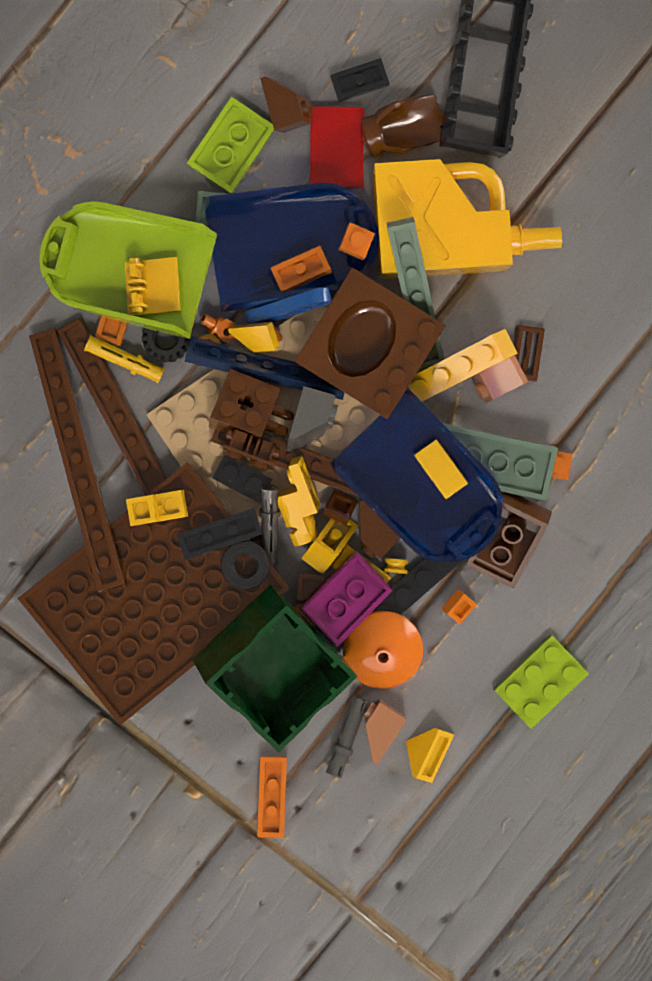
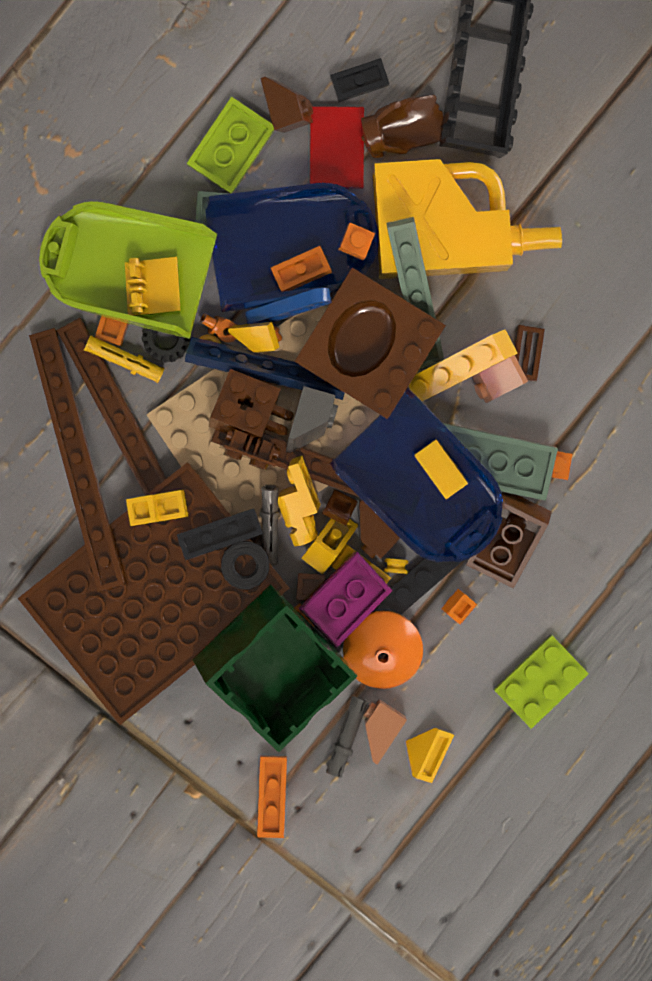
(241, 478): black plate -> none

